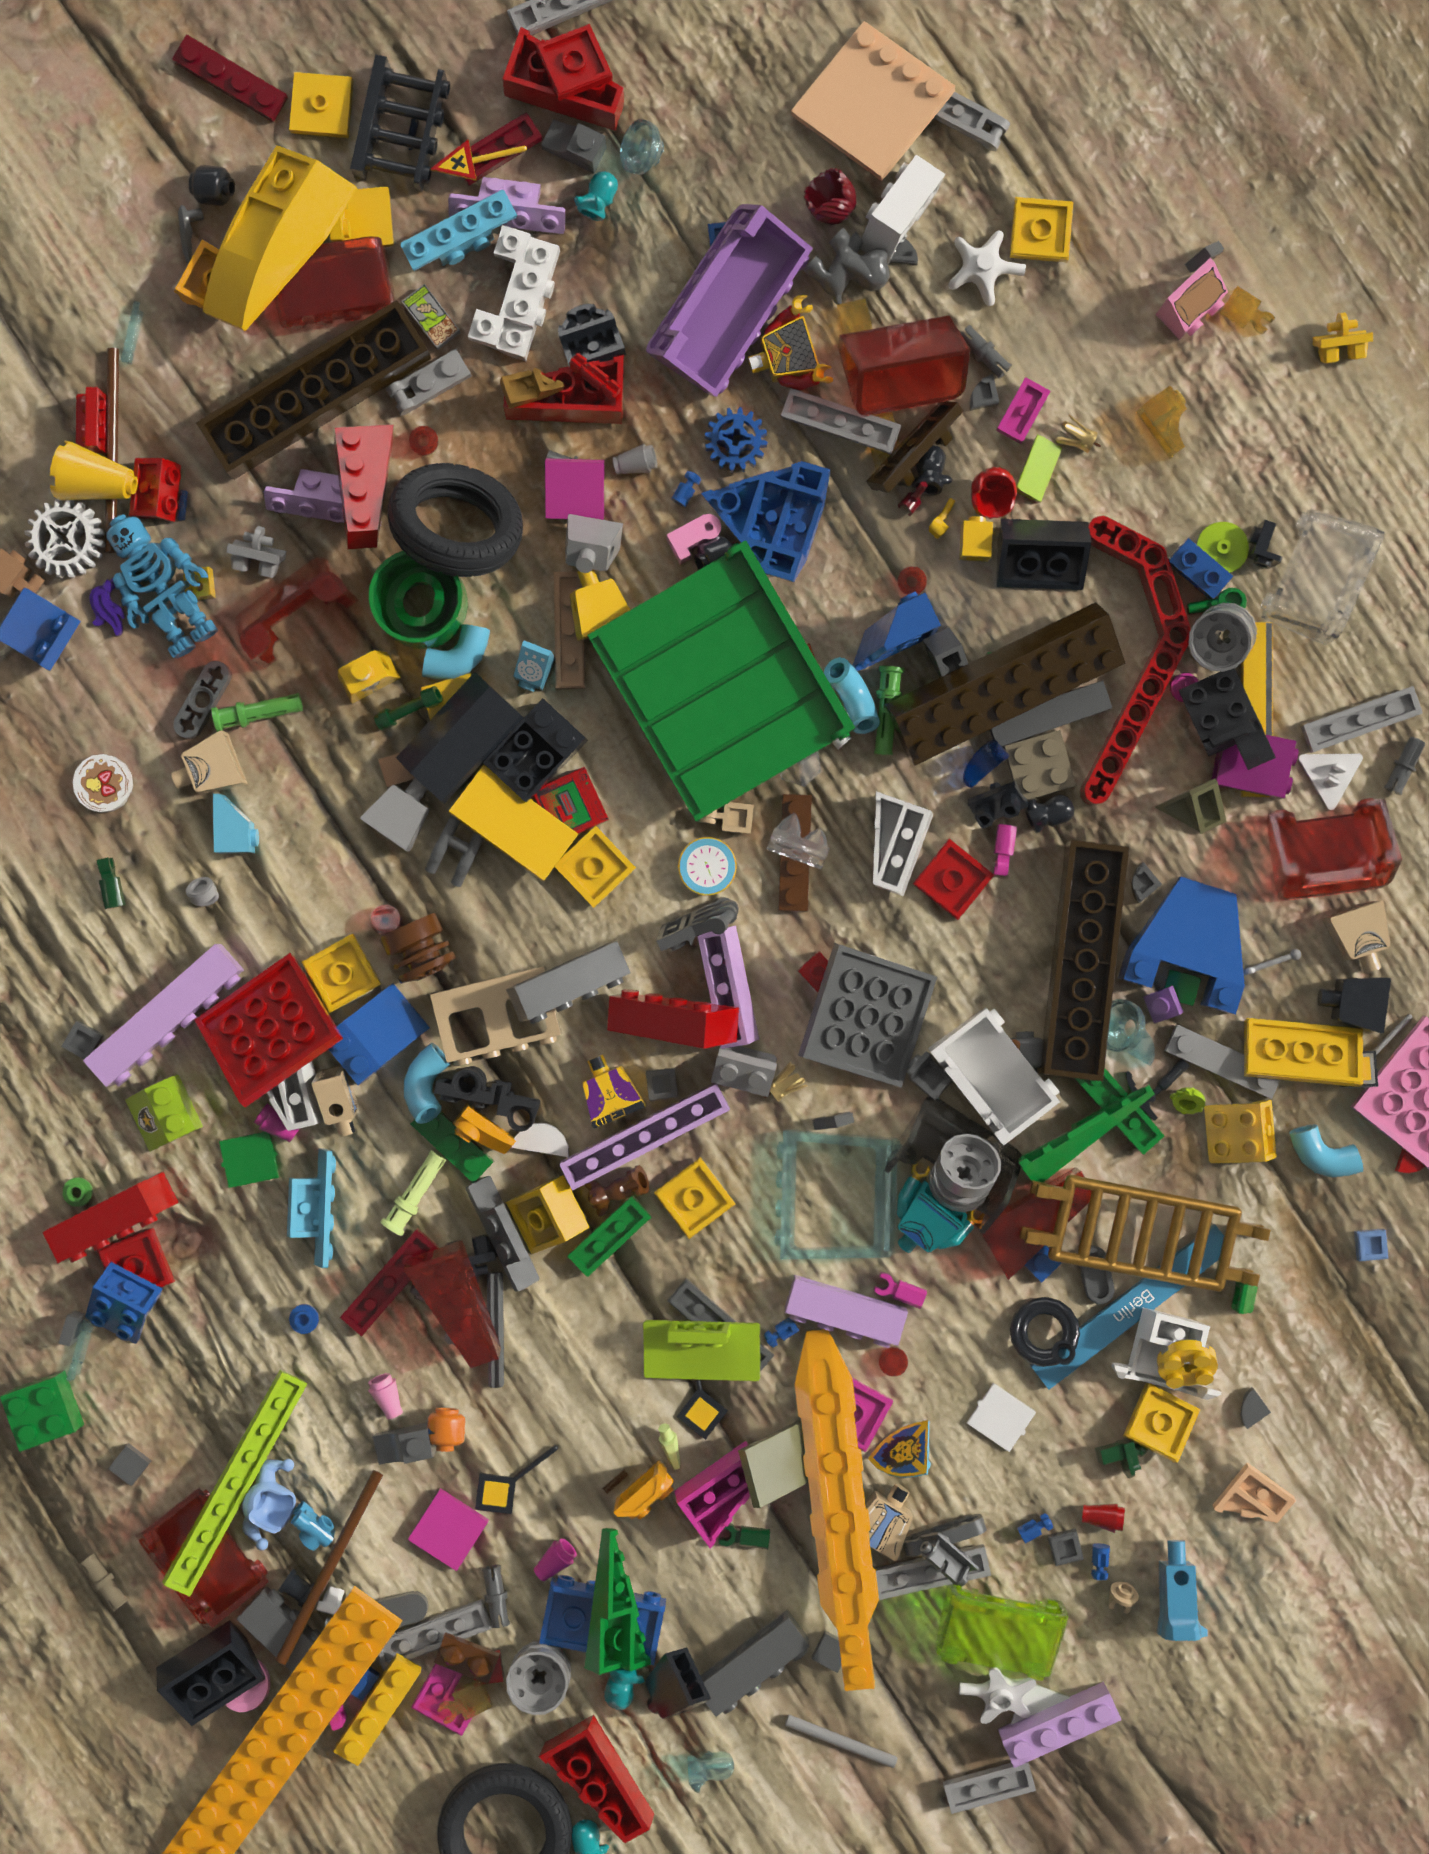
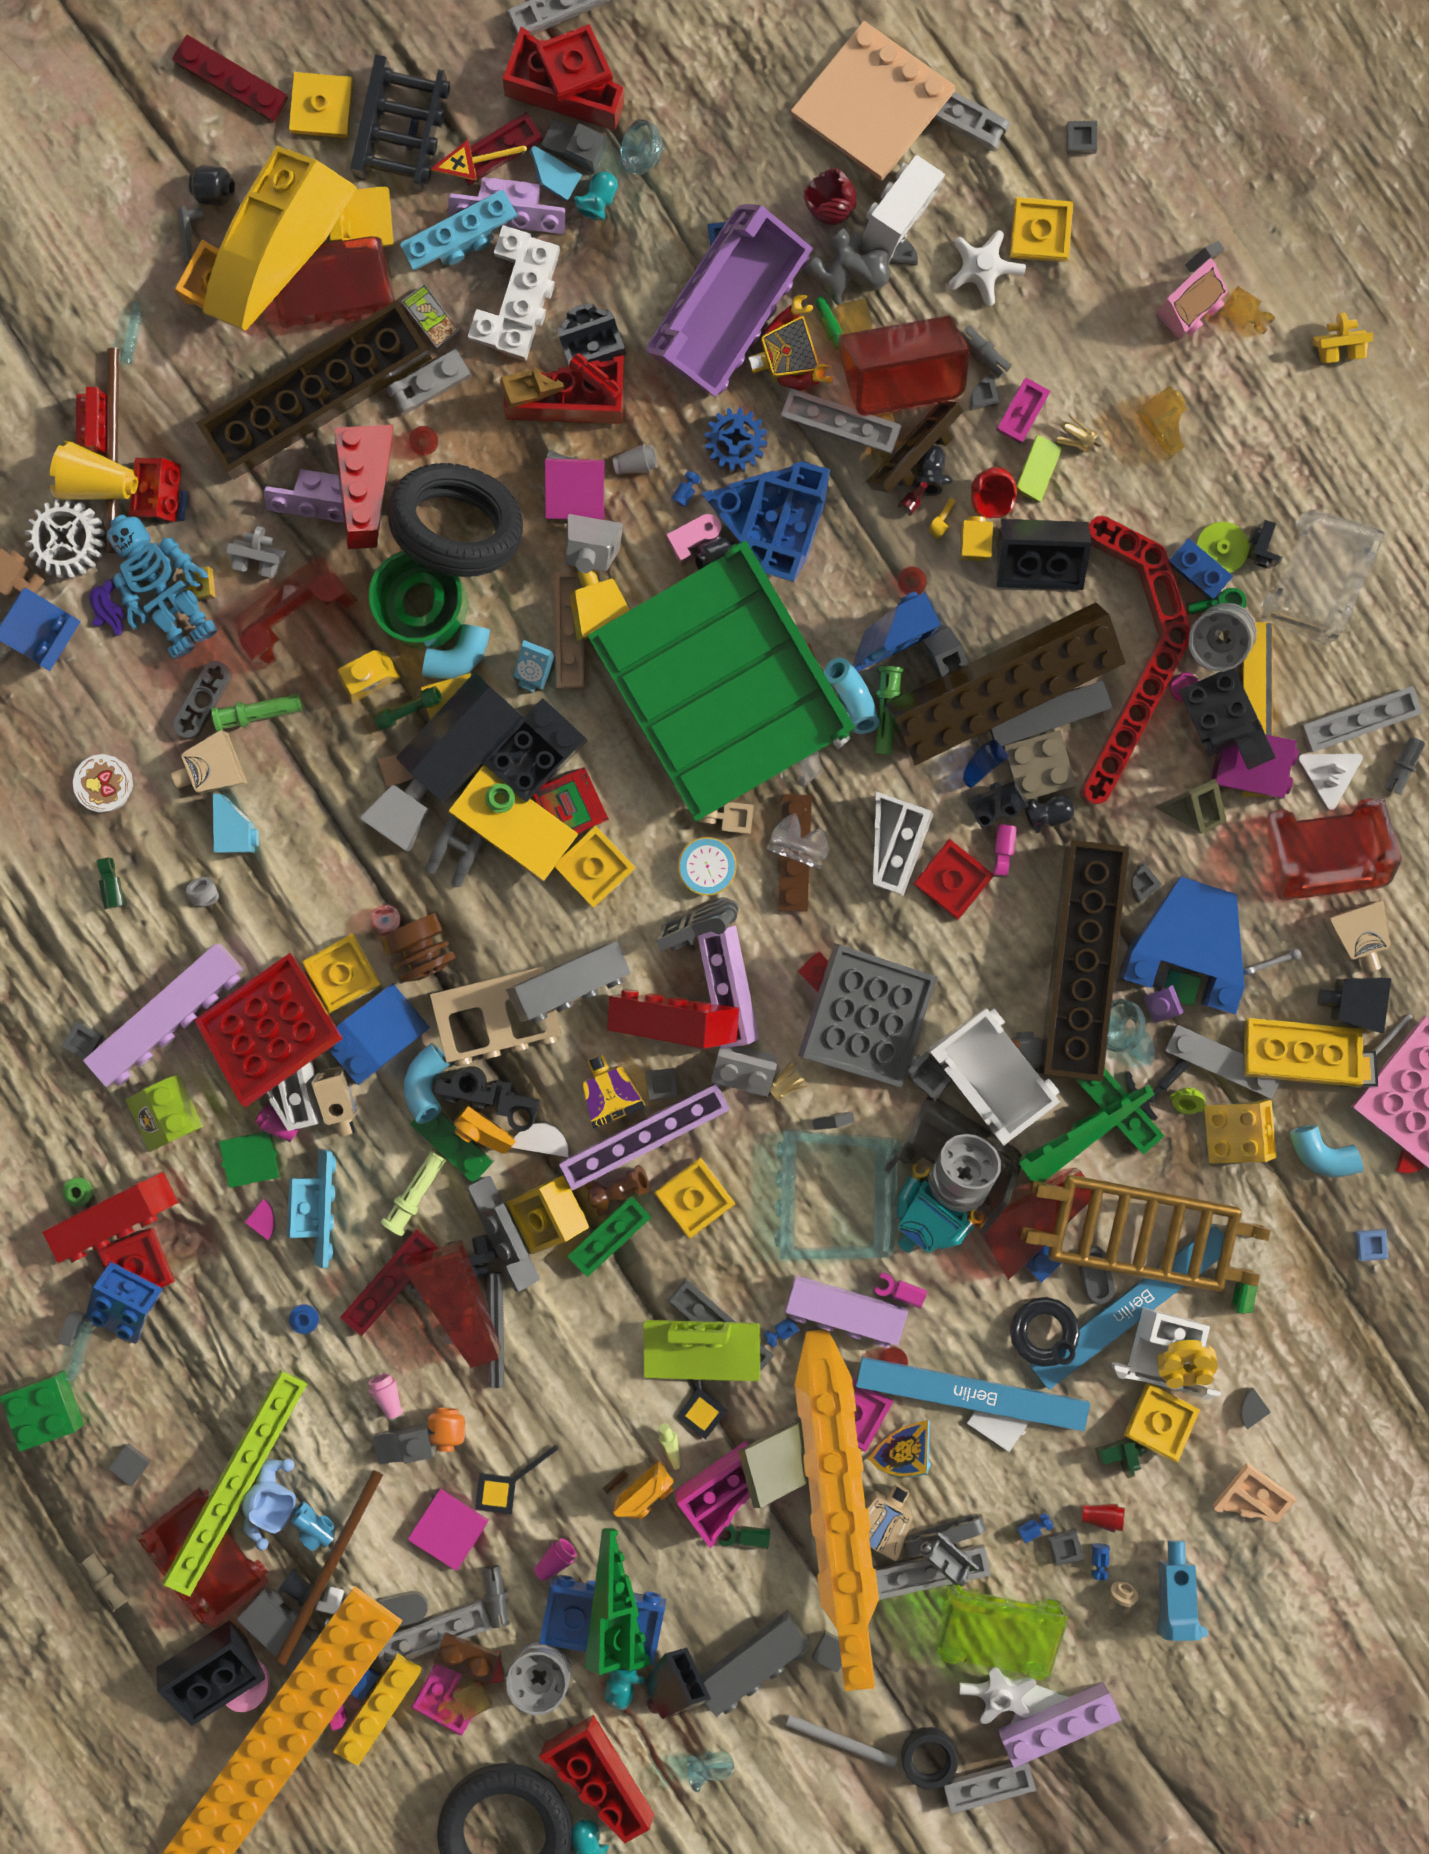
(263, 1219): none -> dark pink tile
(502, 789): none -> bright green plate
(554, 174): none -> medium azure slope
(829, 321): none -> green animal
(937, 1779): none -> black tyre
(972, 1393): none -> dark azure tile
(1081, 137): none -> dark grey tile

